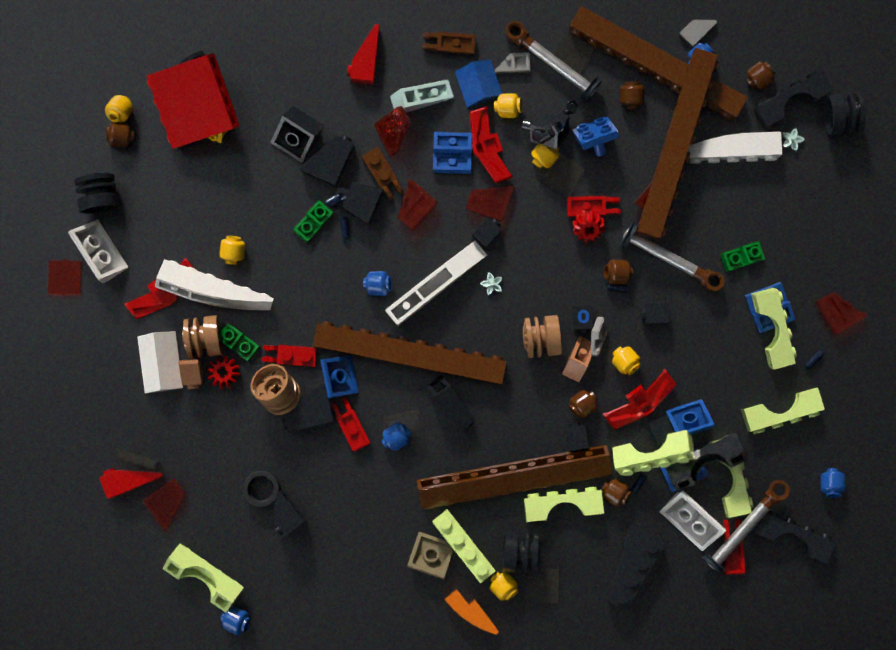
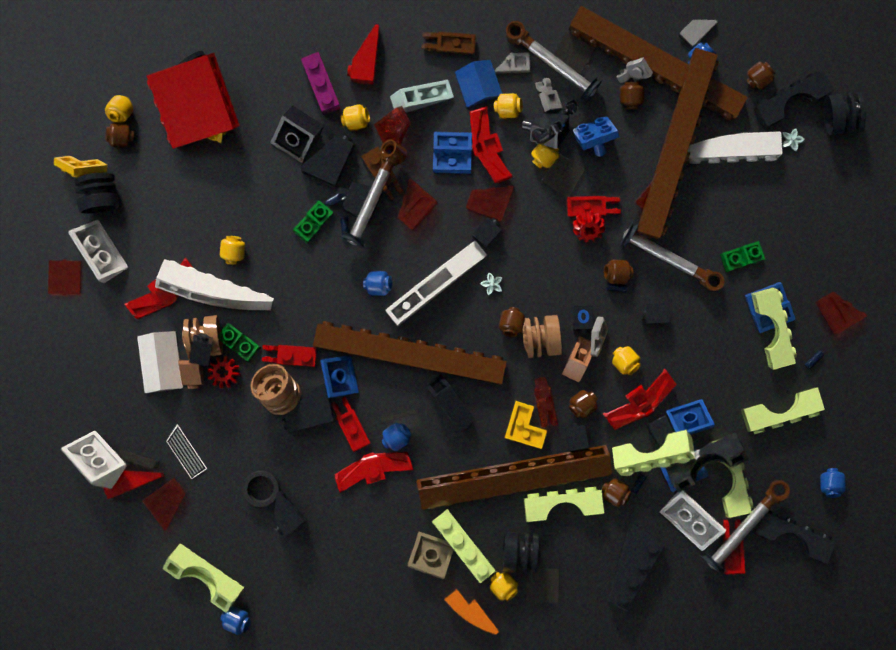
(79, 168): none -> yellow plate
(95, 460): none -> white slope
(185, 453): none -> sticker
(201, 349): none -> black brick
(320, 83): none -> magenta arch
(355, 117): none -> yellow head
(372, 468): none -> red plate
(392, 155): none -> piece
(511, 322): none -> reddish brown head
(519, 427): none -> yellow plate
(545, 402): none -> clear red hinge
(549, 97): none -> light grey plate
(636, 69): none -> light grey plate

